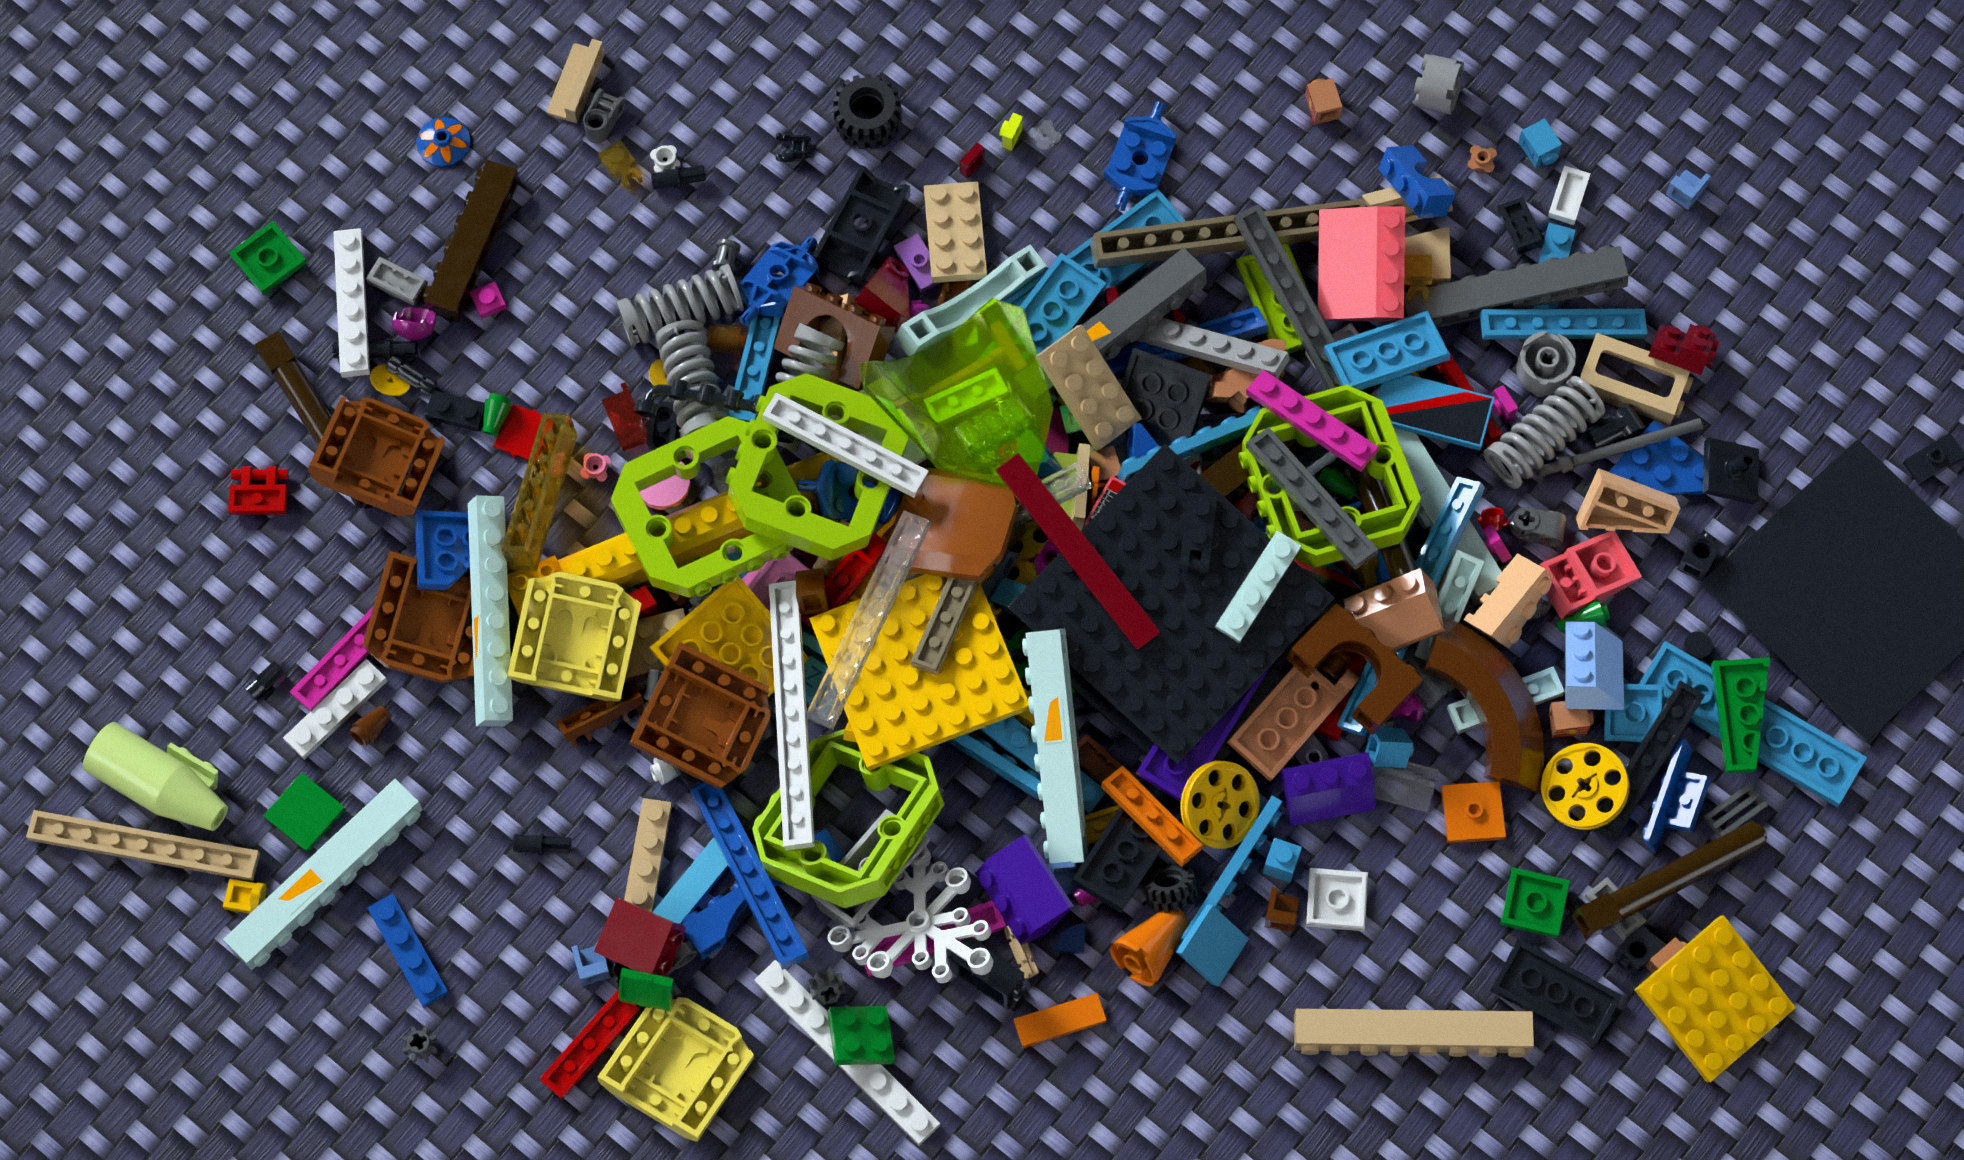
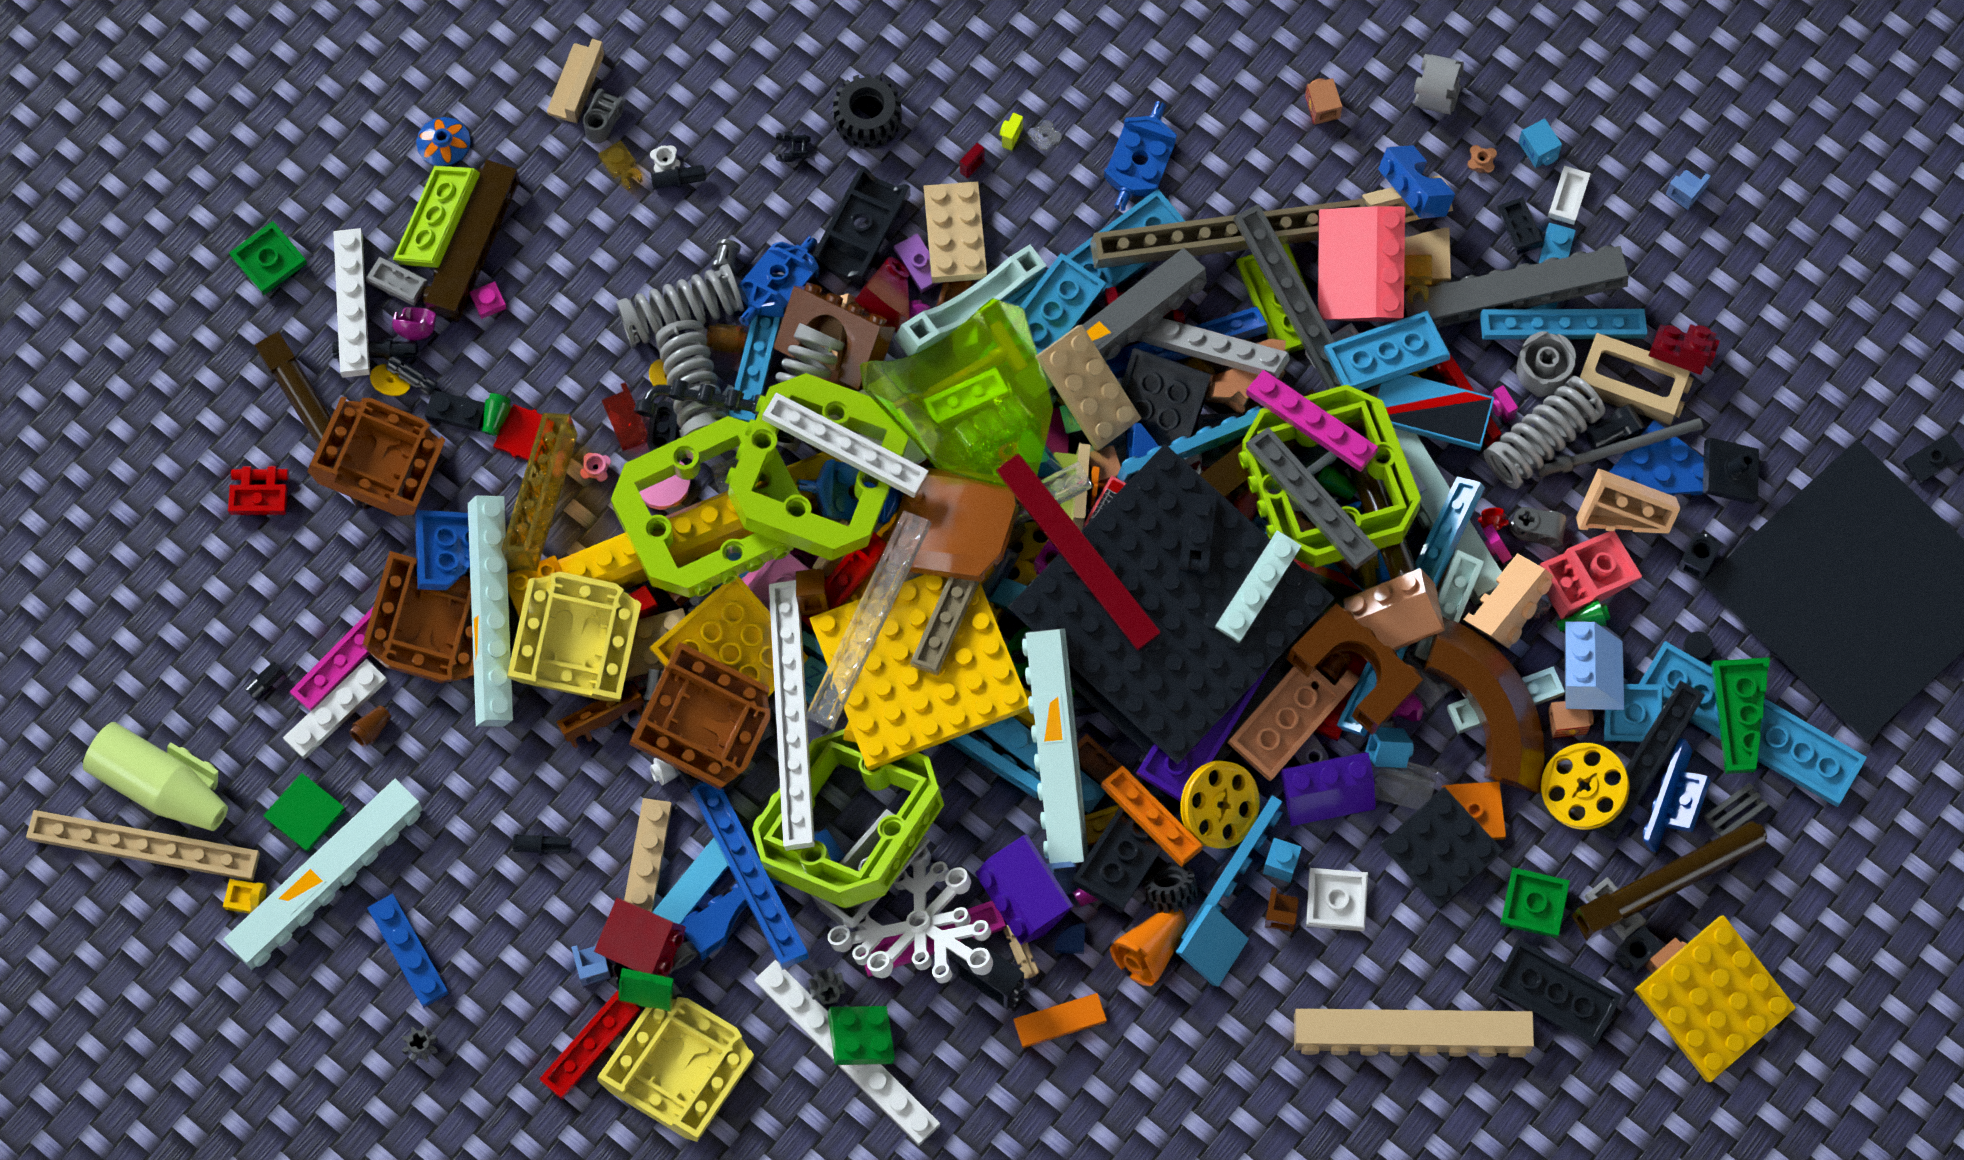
(436, 216): none -> lime tile
(1441, 848): none -> black plate

